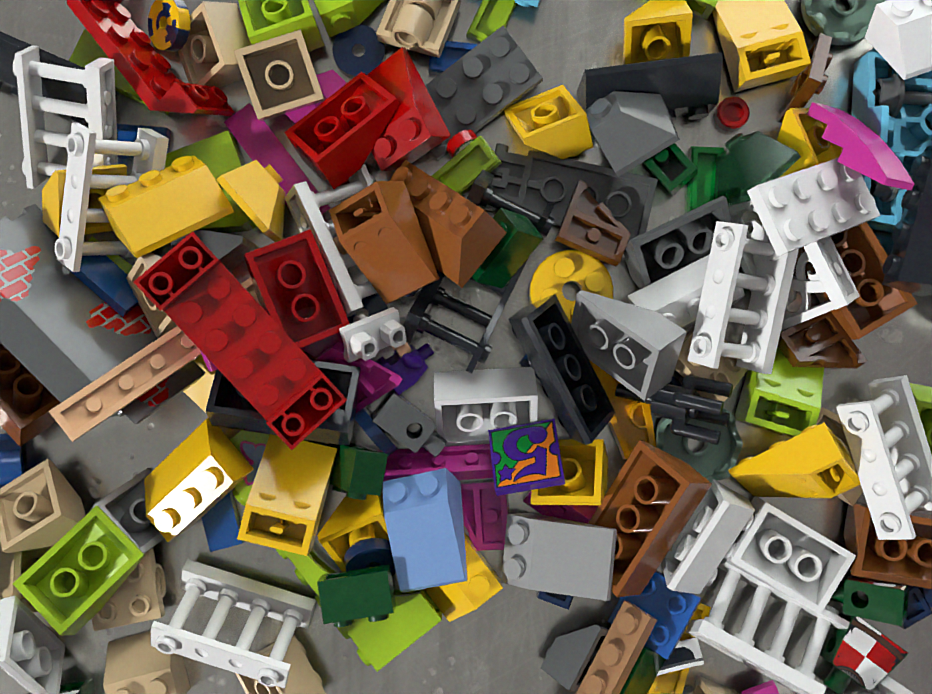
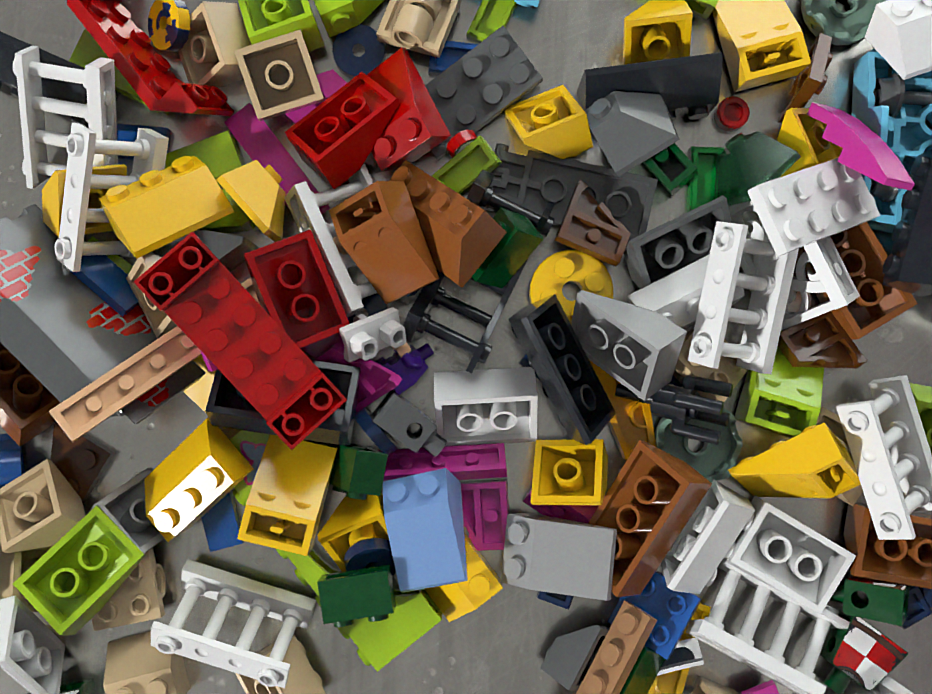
(79, 461): none -> reddish brown wing
(526, 457): tile -> none

